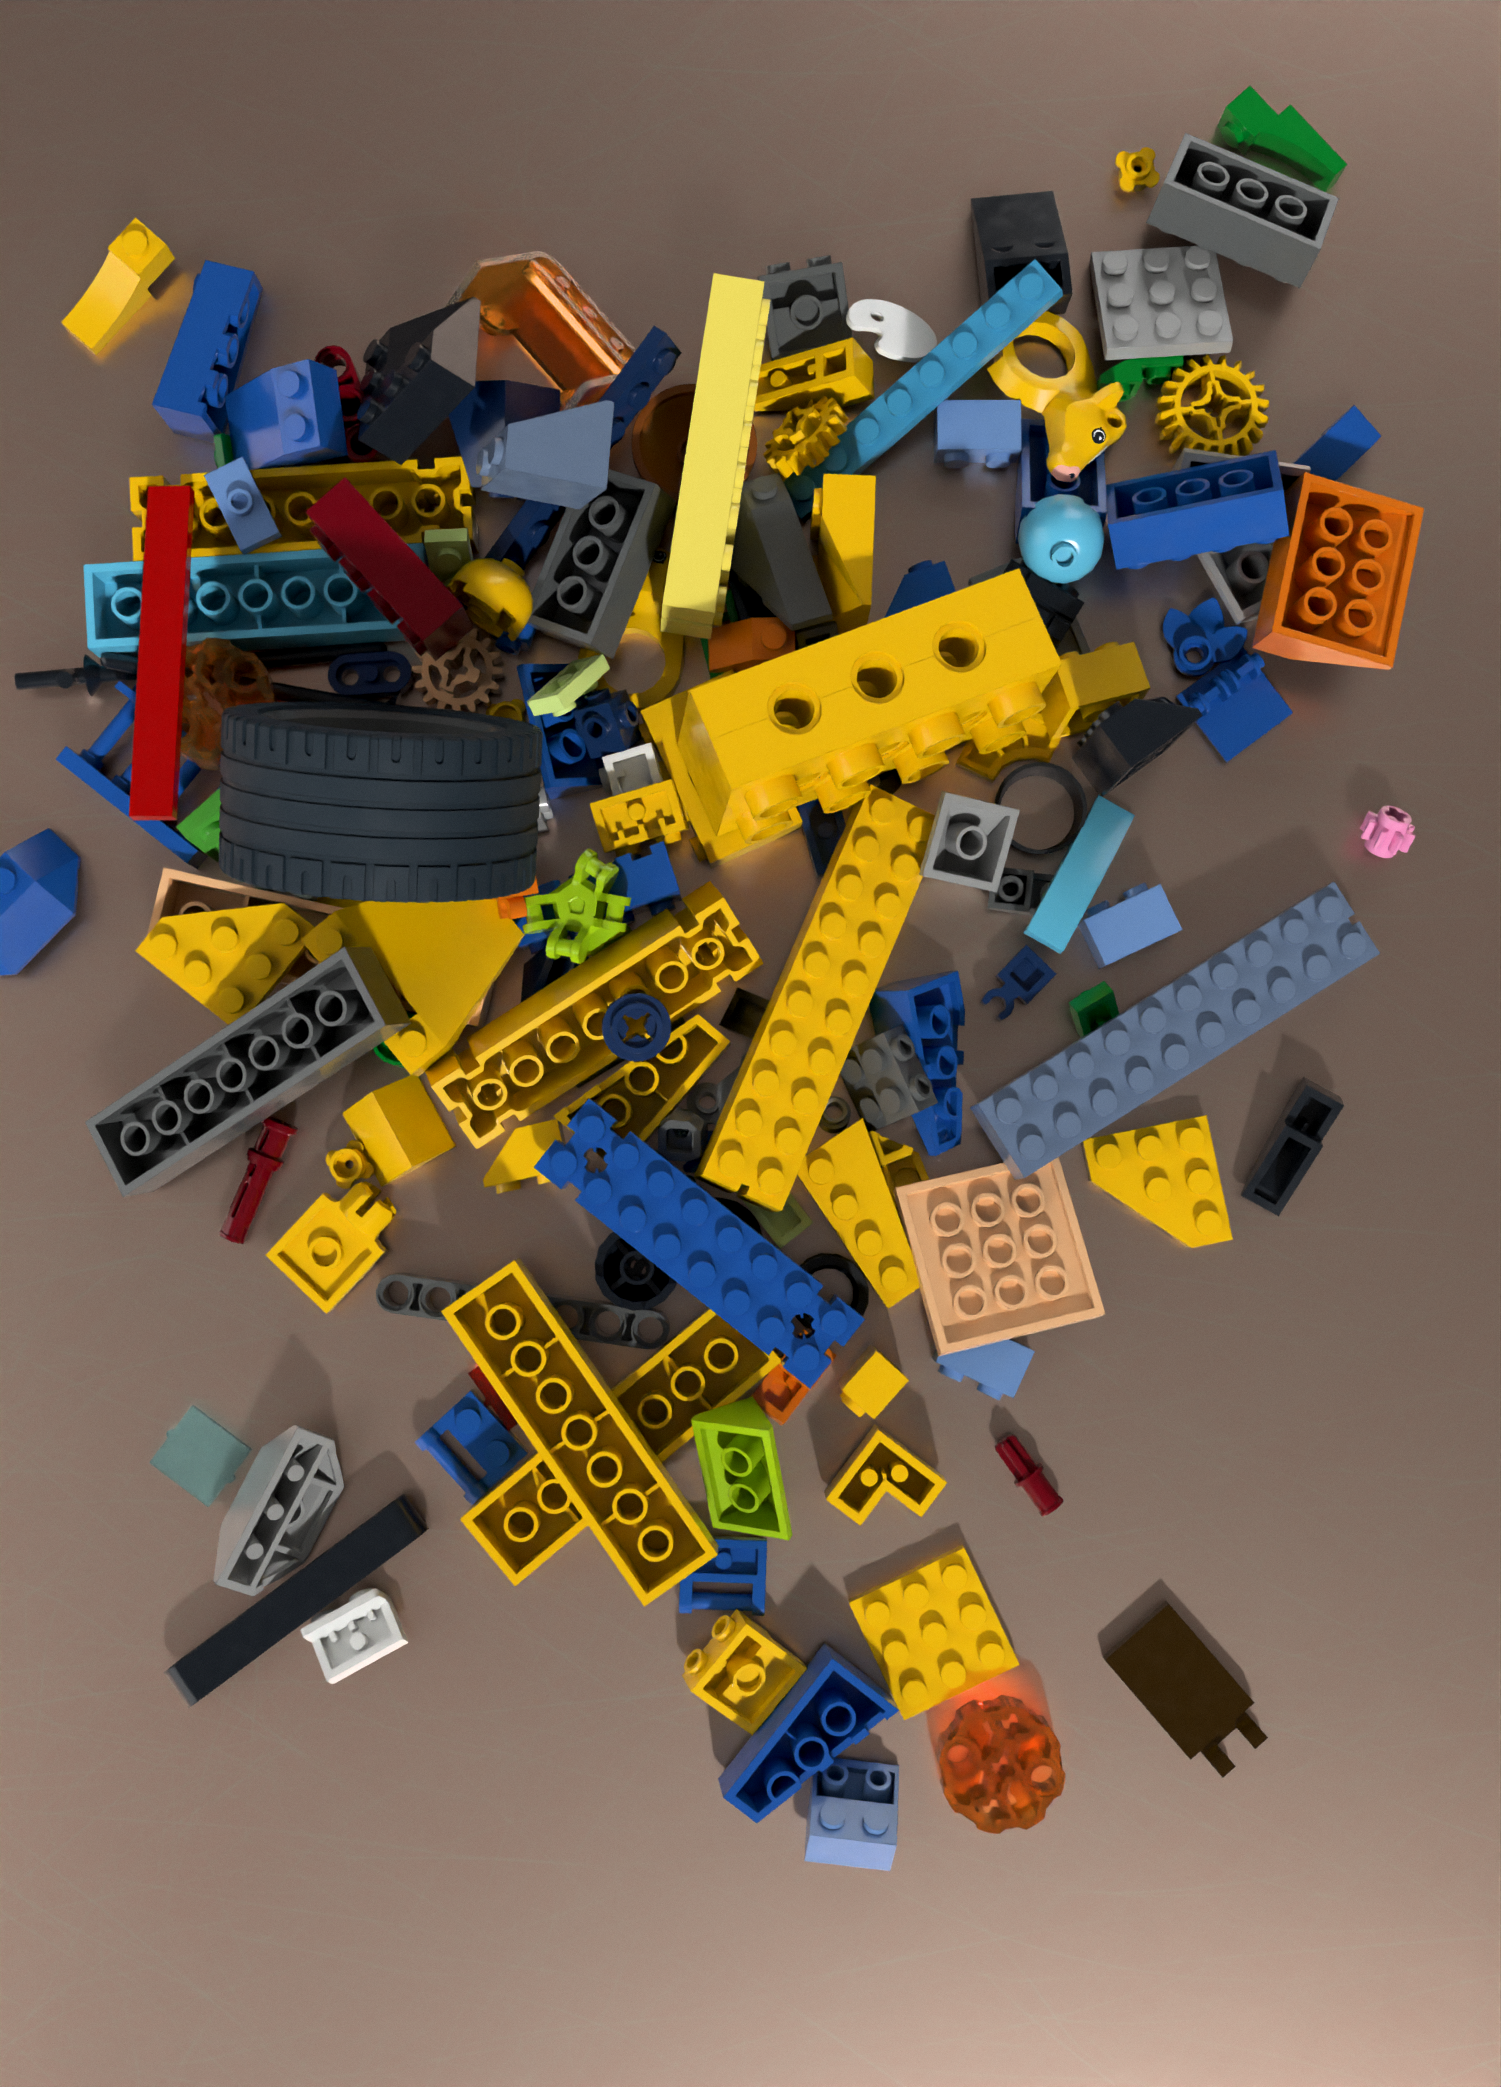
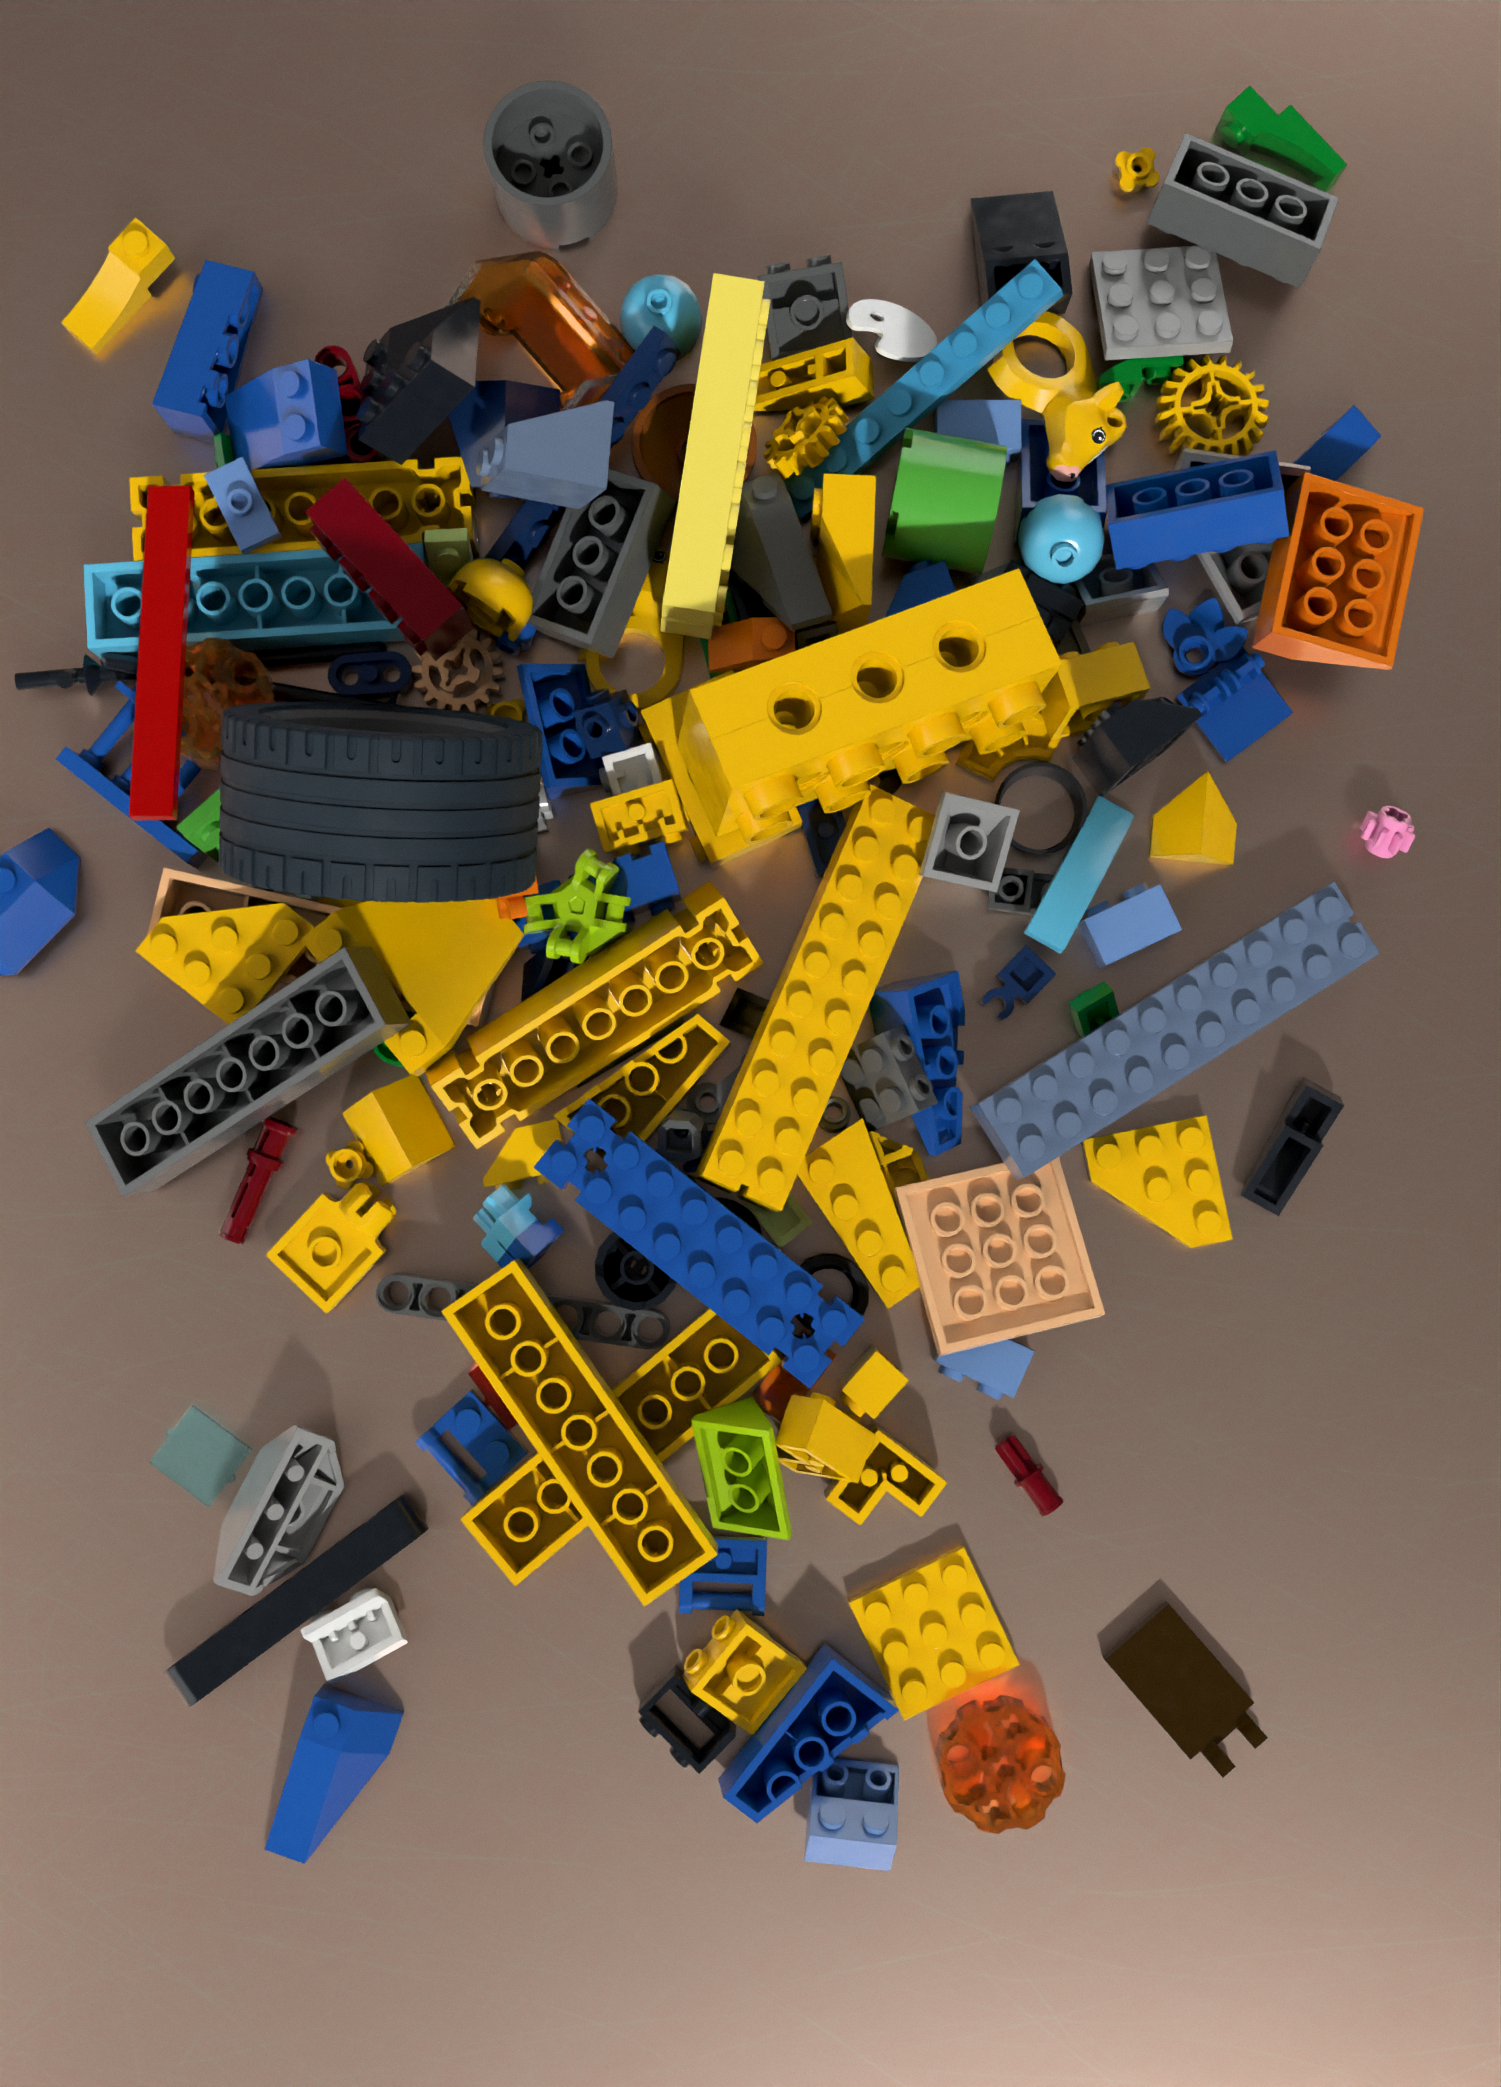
(333, 1761): none -> blue wedge
(513, 1229): none -> medium azure hips
(536, 137): none -> dark grey brick
(568, 685): yellowish green plate -> none
(636, 1046): dark blue gear -> none
(661, 303): none -> medium azure cylinder
(683, 1747): none -> black window
(822, 1439): none -> yellow brick
(944, 500): none -> bright green brick
(1119, 592): none -> light grey slope
(1195, 826): none -> yellow slope

